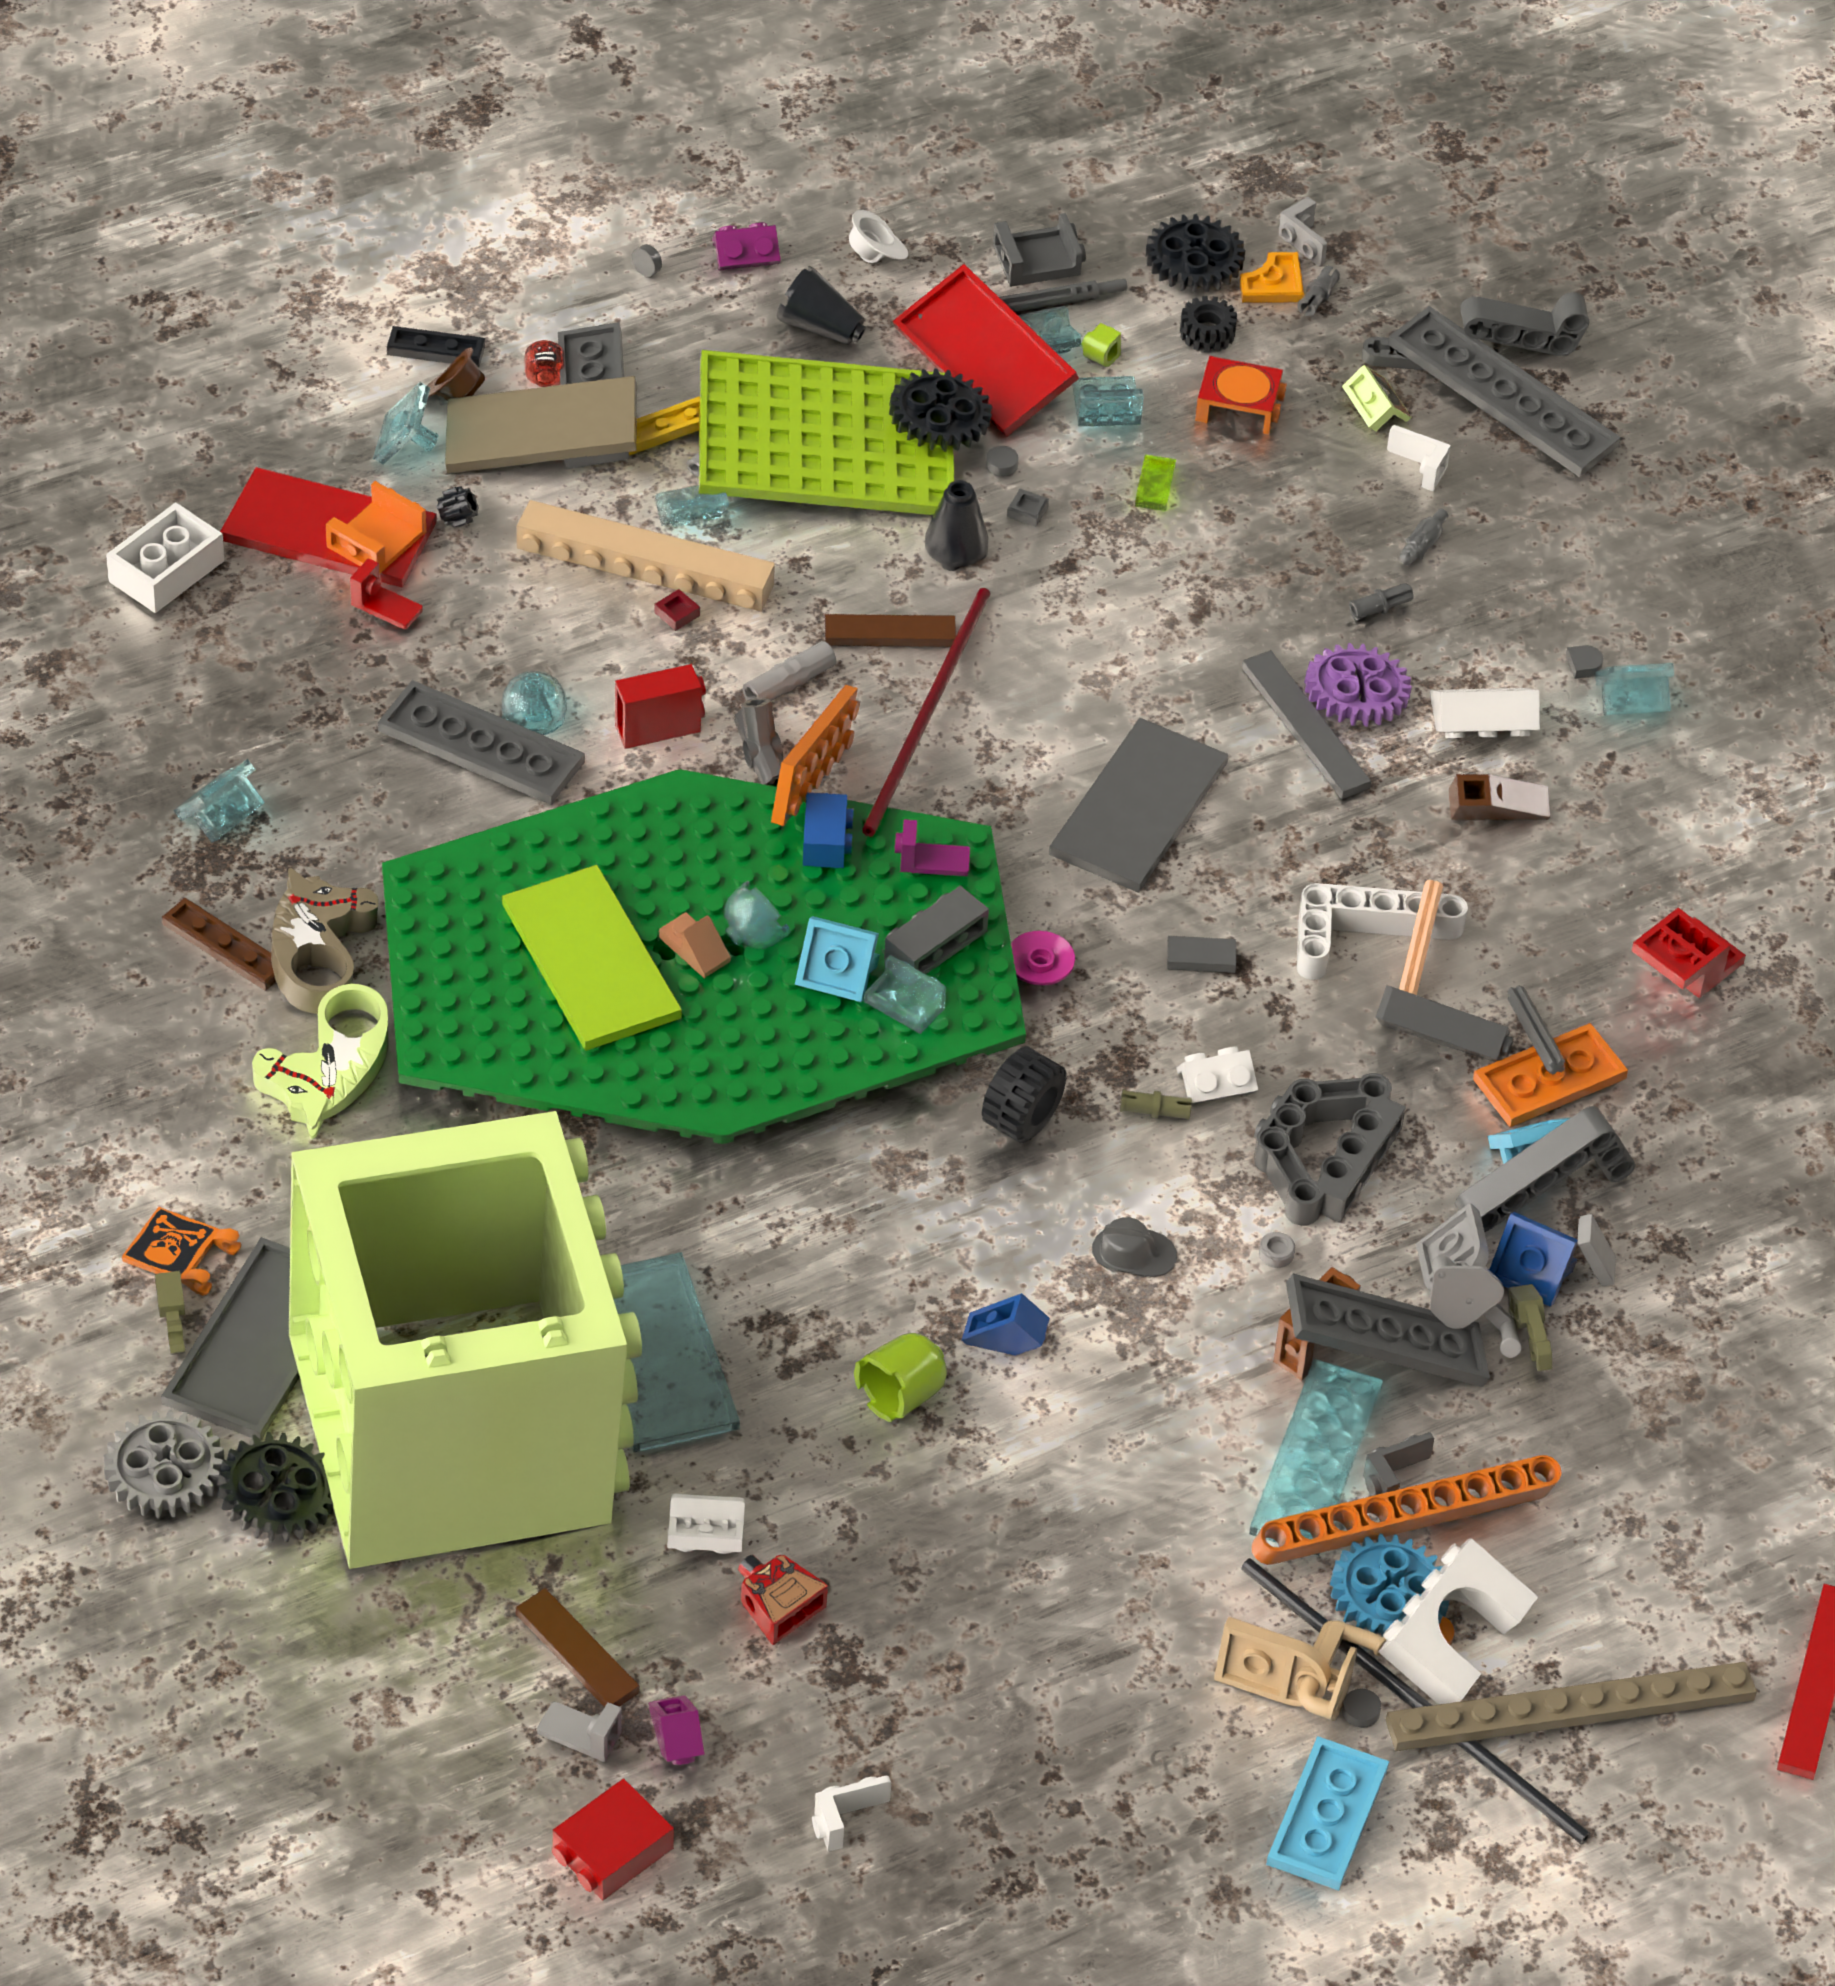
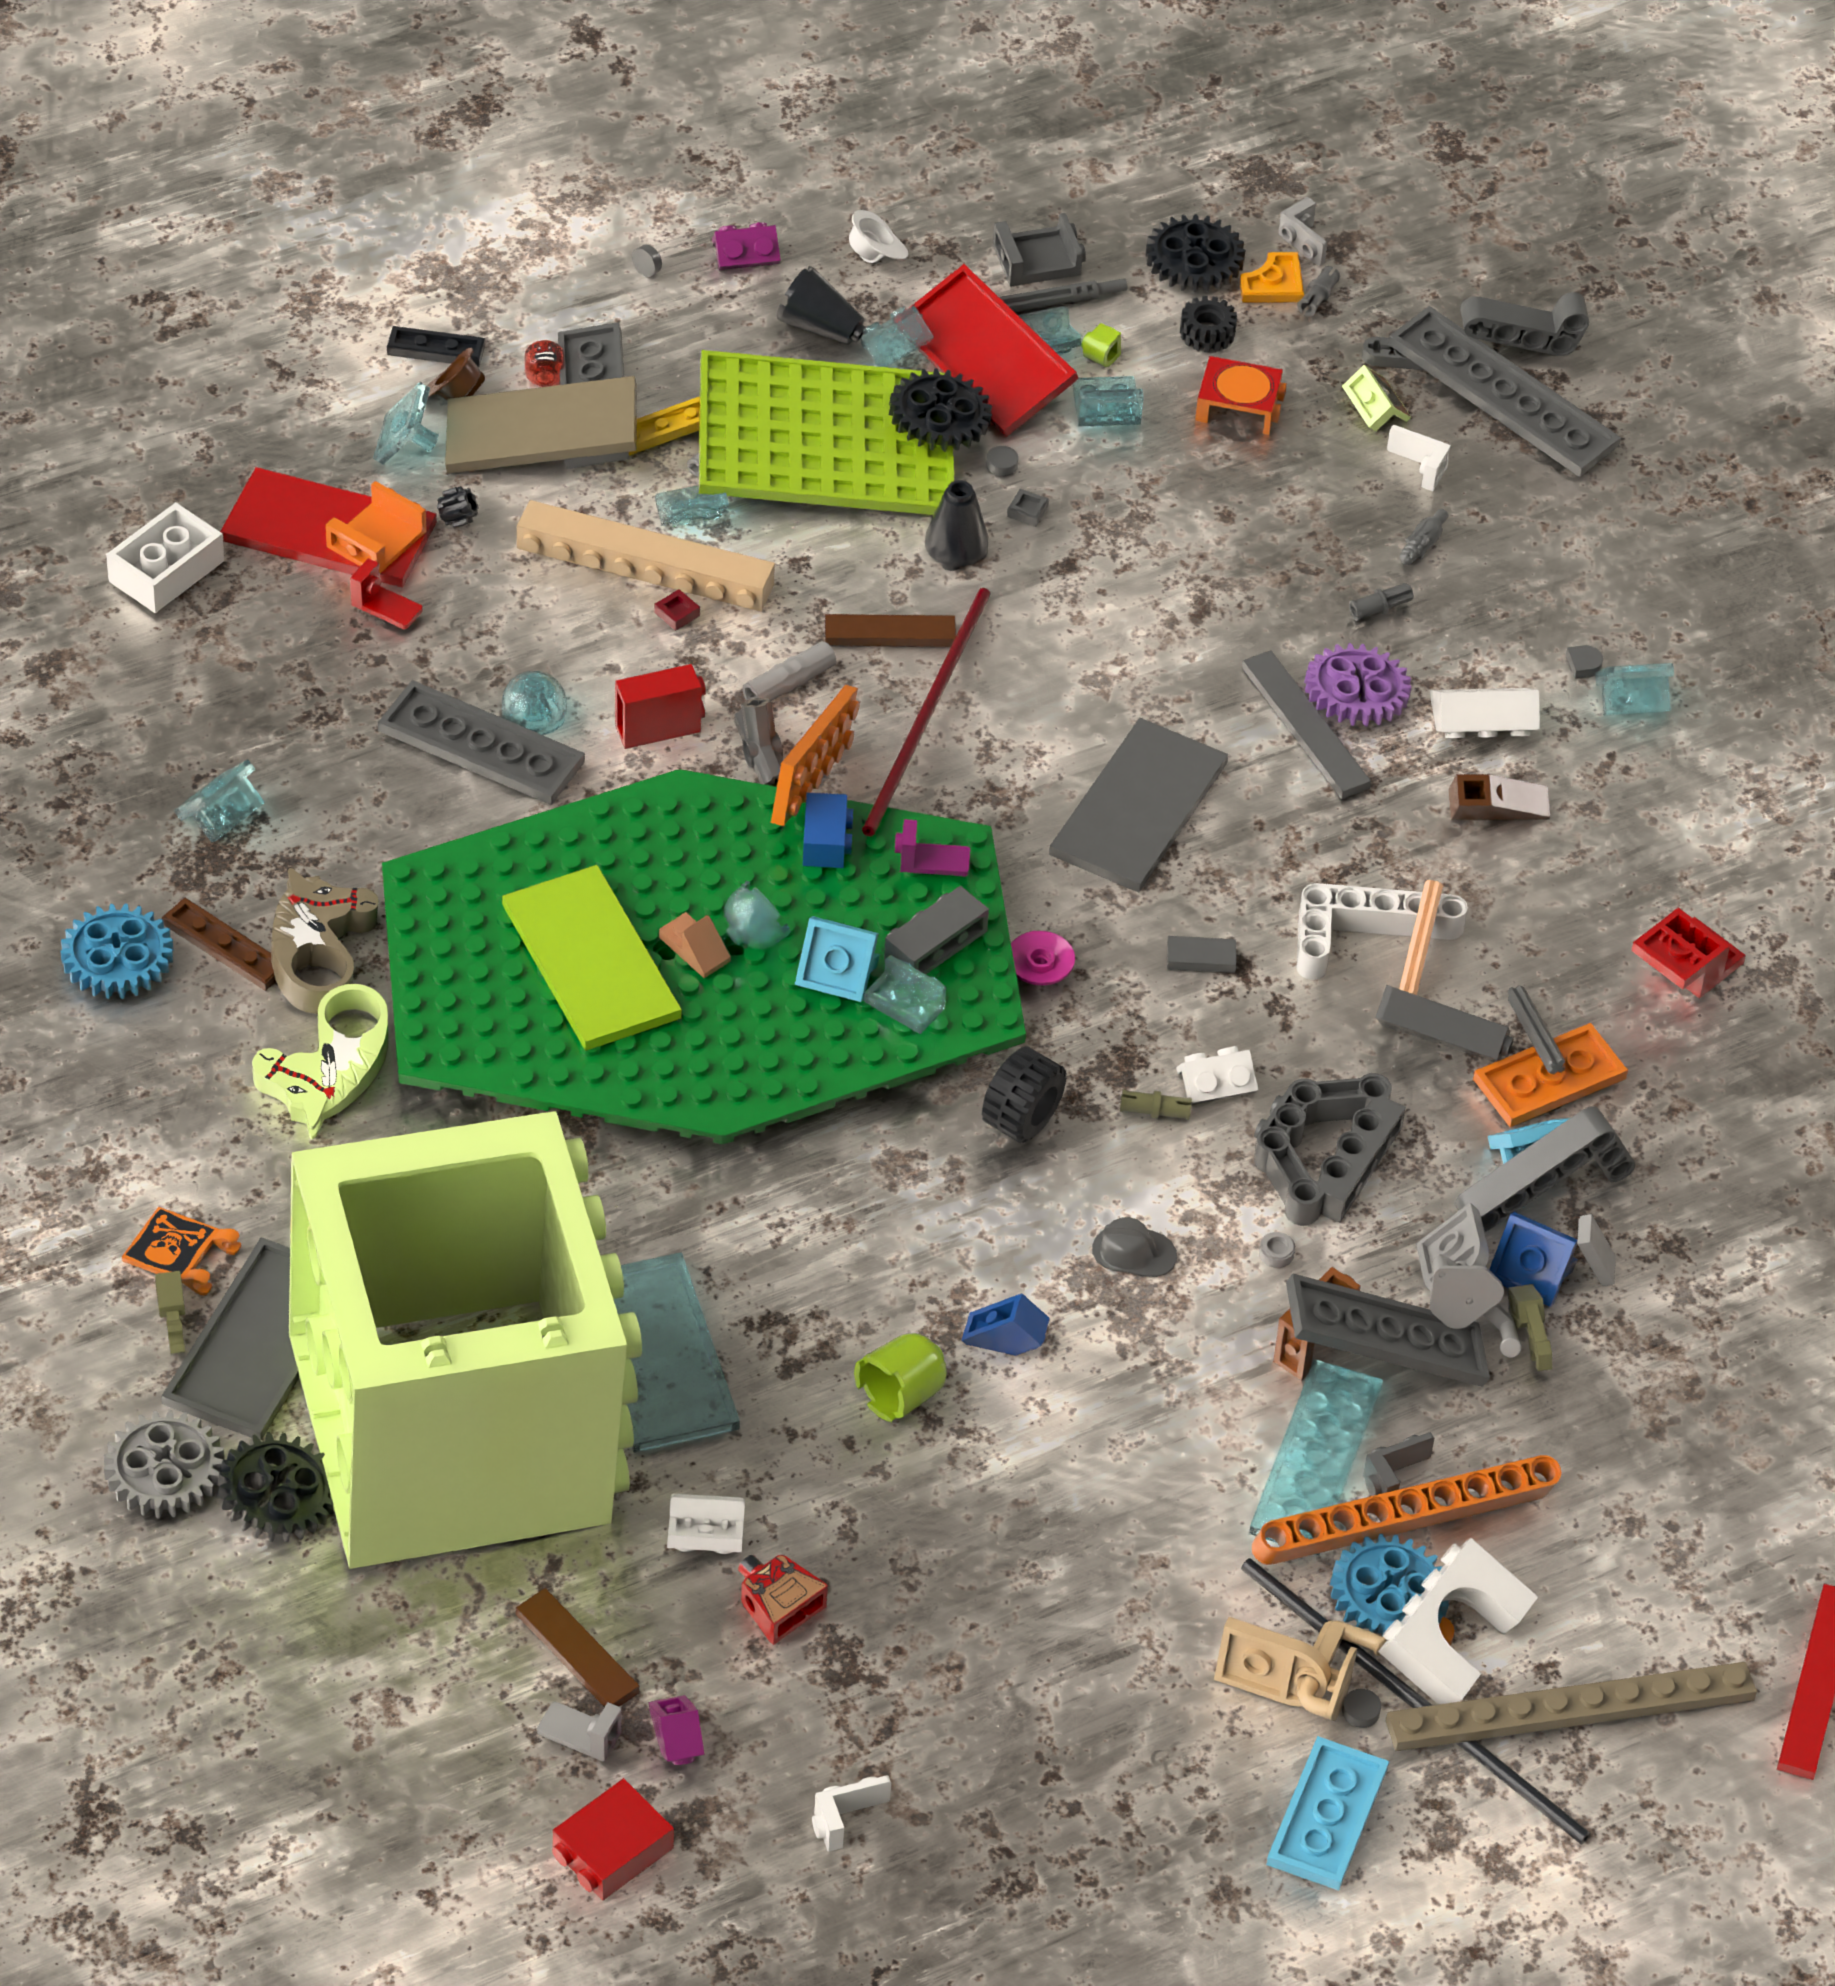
(117, 951): none -> dark azure gear
(896, 337): none -> clear light blue bracket
(1155, 482): clear neon green tile -> none

